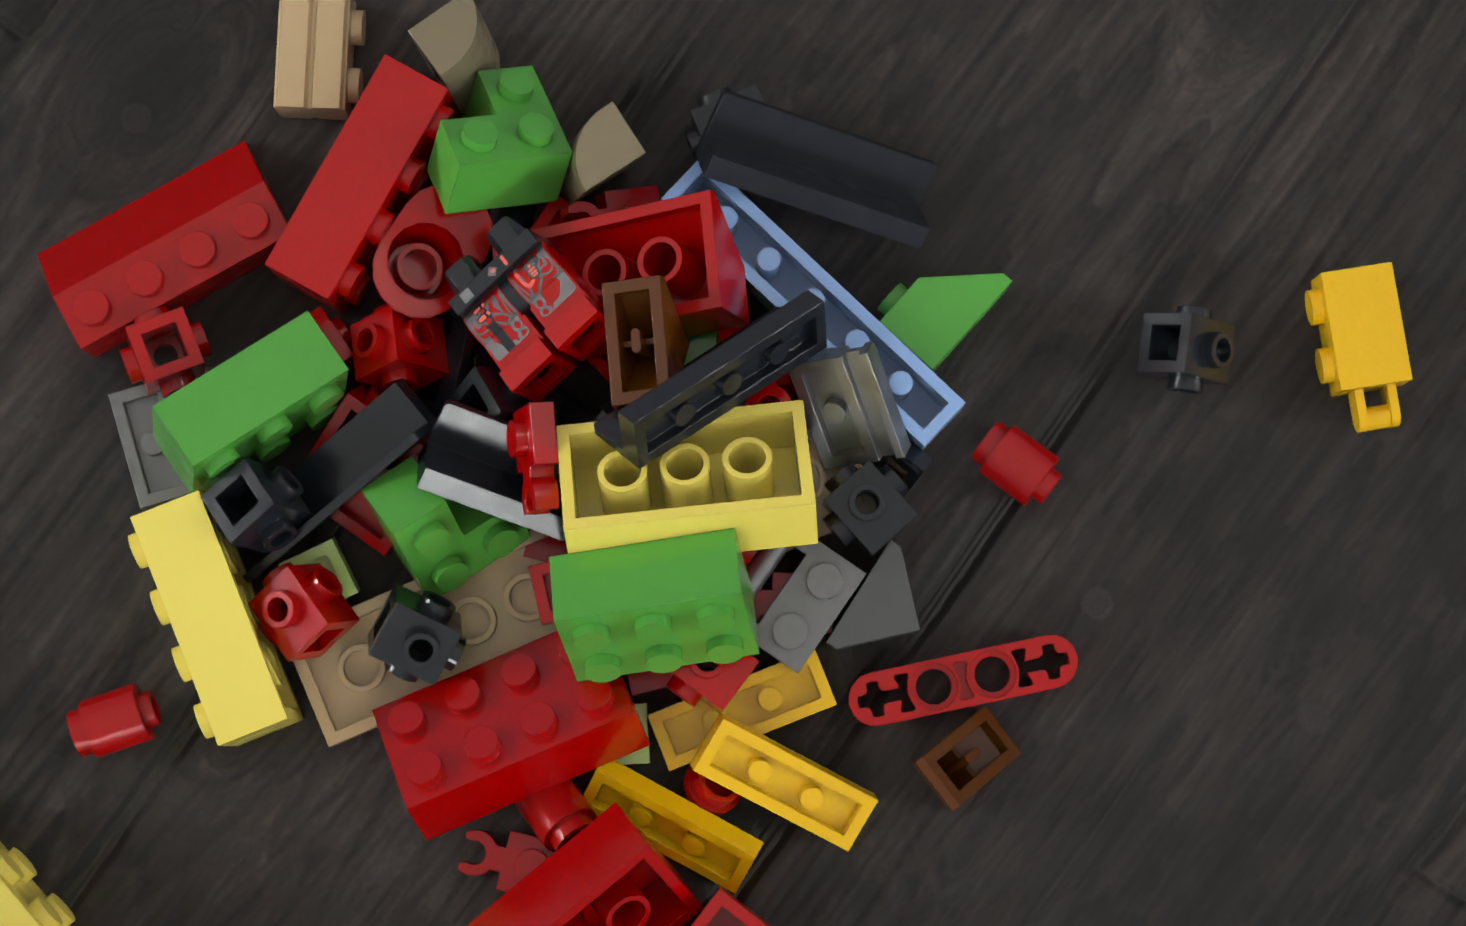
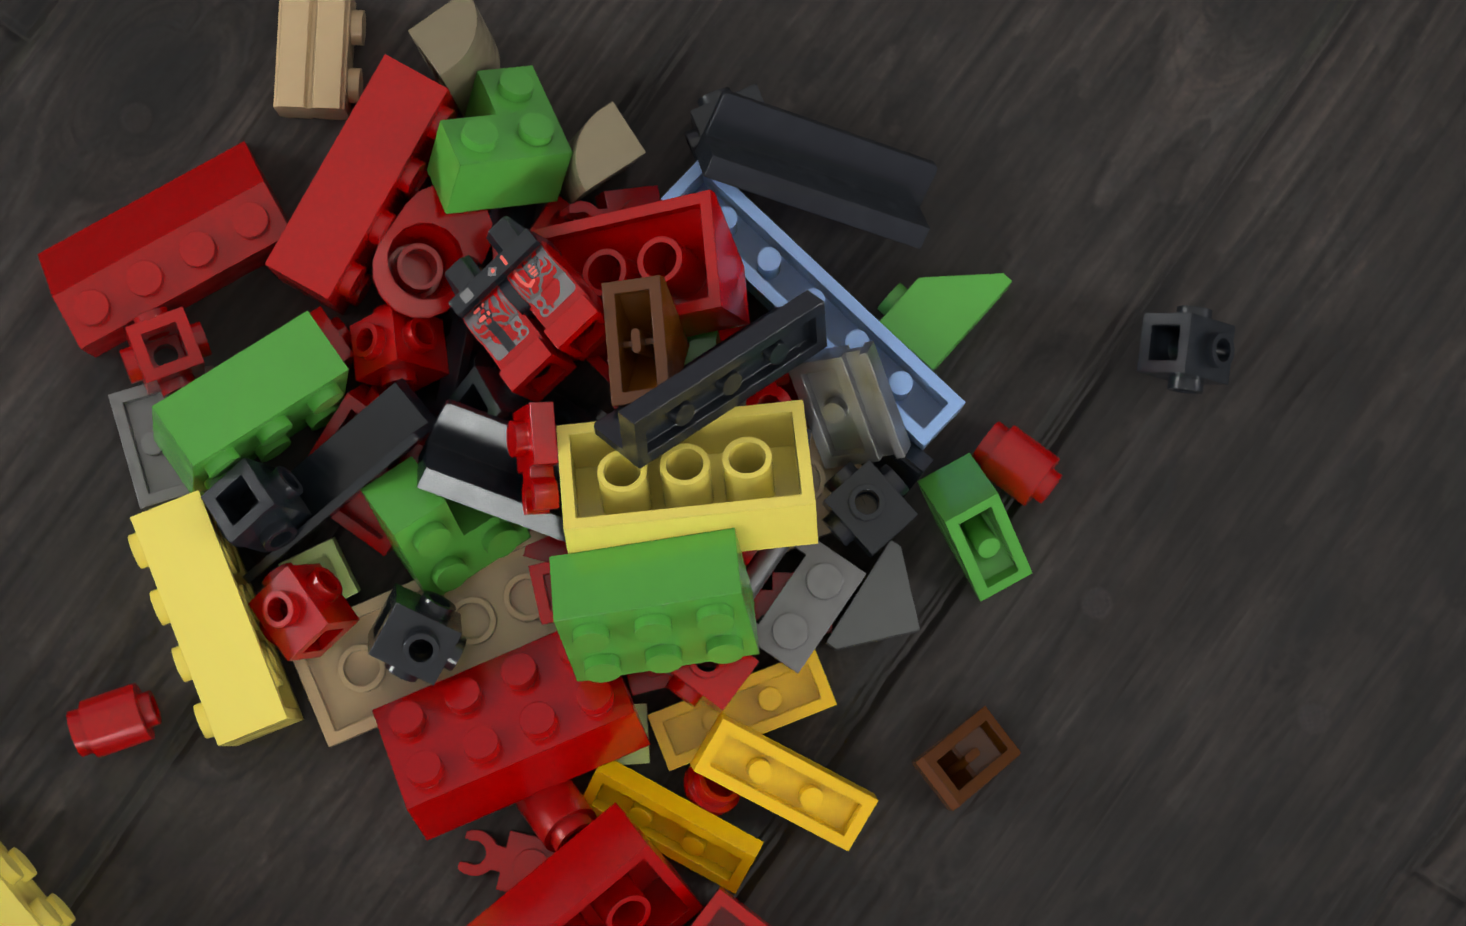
(961, 675): red beam -> none
(975, 526): none -> bright green slope
(1361, 340): yellow brick -> none

